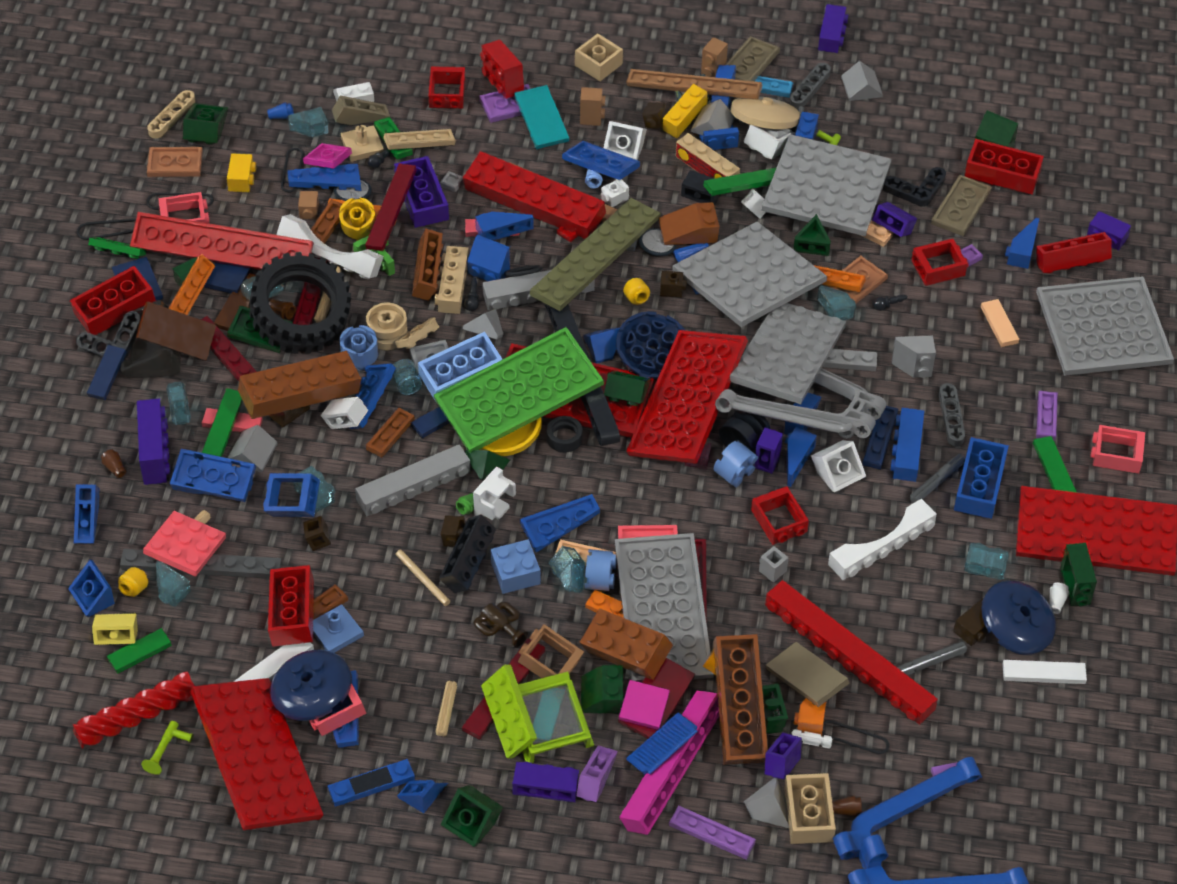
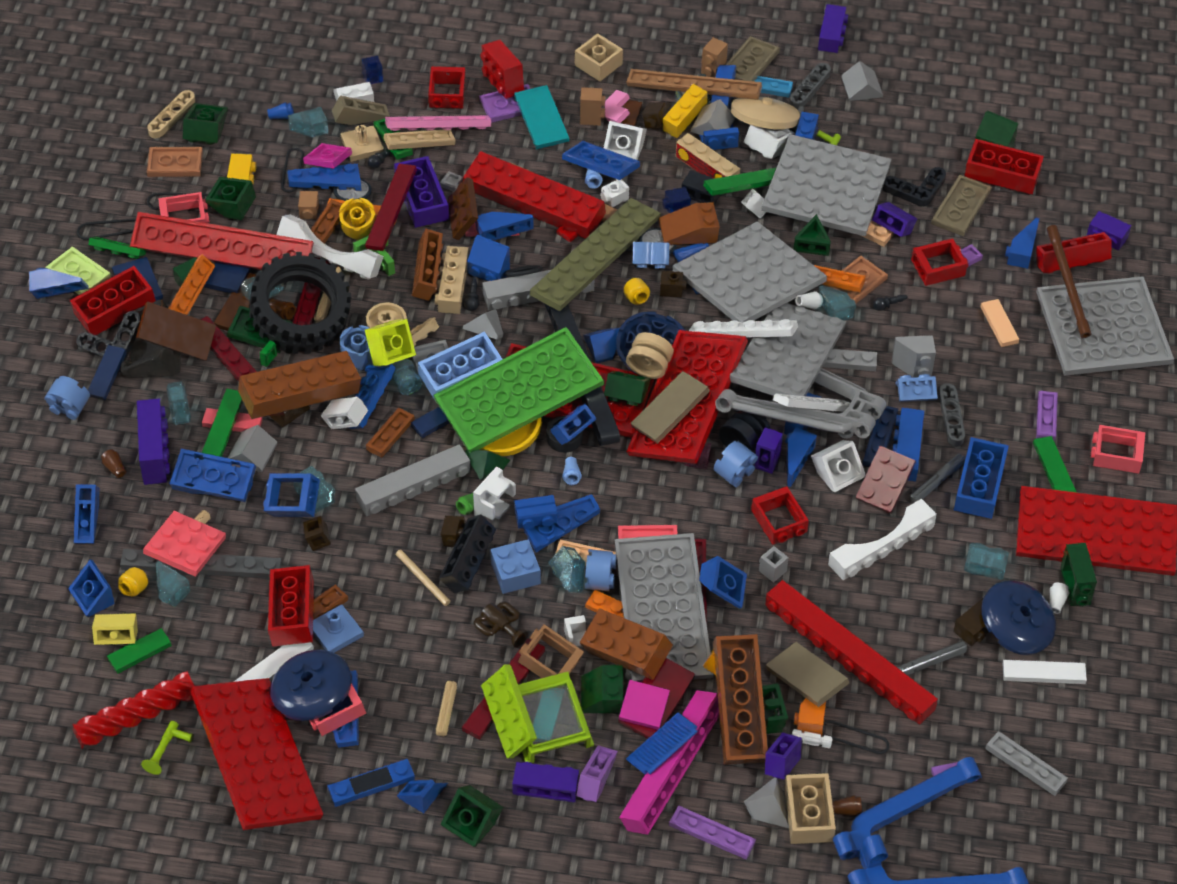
(48, 282): none -> slope
(67, 397): none -> medium blue brick
(79, 265): none -> yellowish green plate
(231, 197): none -> dark green slope
(268, 353): none -> green tile
(372, 70): none -> clear blue brick
(390, 342): none -> neon yellow brick
(433, 122): none -> bright pink plate
(462, 208): none -> reddish brown plate
(535, 512): none -> blue brick
(571, 472): none -> light blue cone
(573, 424): none -> blue brick
(575, 629): none -> white panel
(613, 107): none -> bright pink tile
(634, 109): none -> reddish brown tile
(649, 355): none -> tan wheel
(650, 254): none -> medium blue brick
(670, 407): none -> dark tan tile
(676, 199): none -> clear blue brick
(724, 580): none -> blue slope
(749, 328): none -> white plate
(809, 300): none -> white cone
(811, 402): none -> white tile
(885, 479): none -> plate
(916, 389): none -> medium blue bracket
(1026, 763): none -> light grey plate
(1082, 322): none -> reddish brown piece

